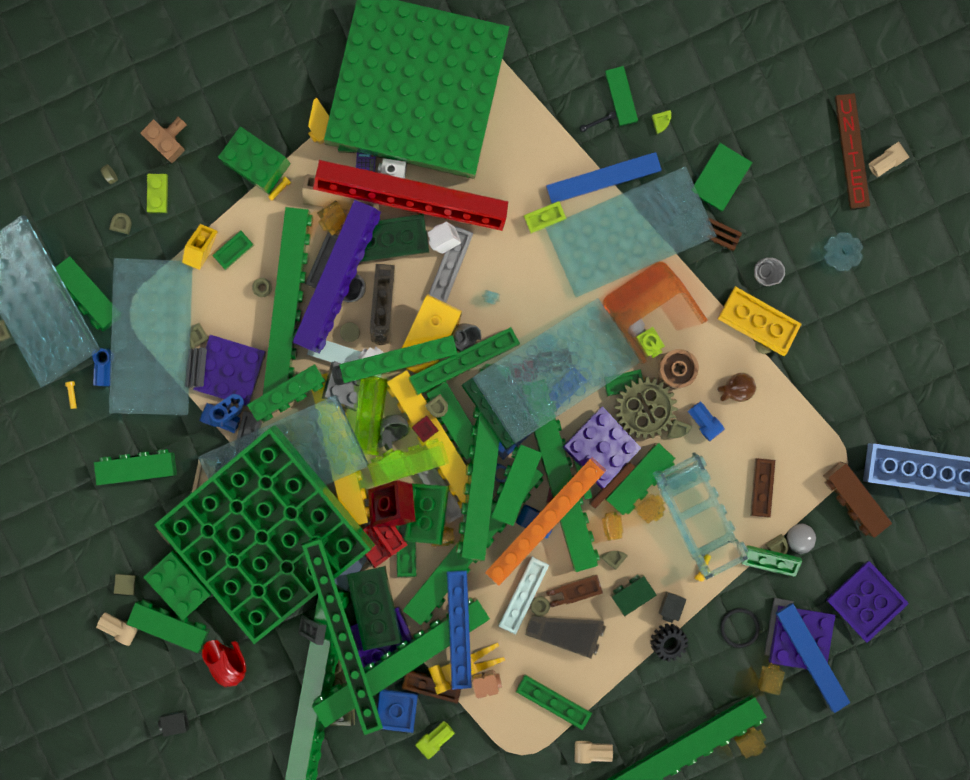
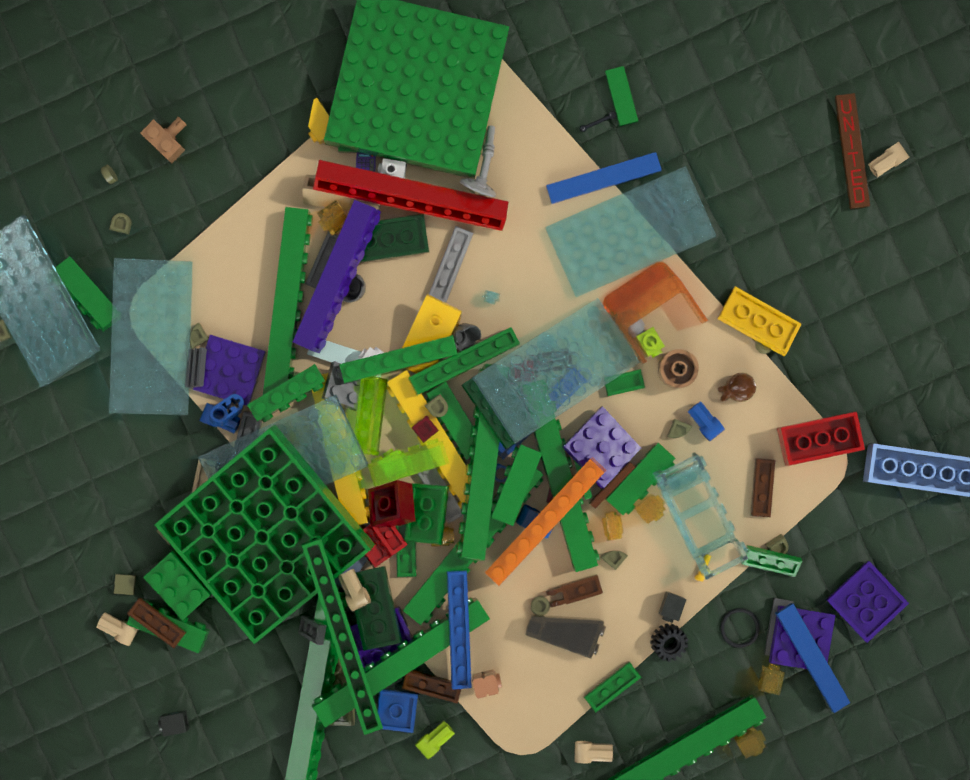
(70, 385): yellow piece -> none
(102, 369): blue piece -> none
(135, 468): green brick -> none
(156, 622): none -> reddish brown tile
(157, 193): lime plate -> none
(199, 246): yellow slope -> none
(224, 663): red hair -> none
(233, 250): green tile -> none
(254, 160): green brick -> none
(257, 283): olive plate -> none
(279, 188): yellow piece -> none
(350, 332): olive tile -> none
(356, 595): none -> tan piece
(382, 304): clear smoke slope -> none
(392, 429): dark grey piece -> none
(442, 675): yellow flag -> none
(443, 237): white brick -> none
(479, 184): none -> light grey dish
(523, 595): light aqua tile -> none
(544, 217): lime plate -> none
(553, 702): green tile -> none
(612, 686): none -> green tile
(633, 594): dark green brick -> none
(661, 121): lime tile -> none
(661, 399): olive gear -> none
(721, 176): green tile -> none
(735, 240): reddish brown tile -> none
(769, 271): light grey hair -> none
(801, 538): light grey hair -> none
(820, 438): none -> red brick
(835, 255): clear light blue plant -> none
(857, 499): reddish brown brick -> none

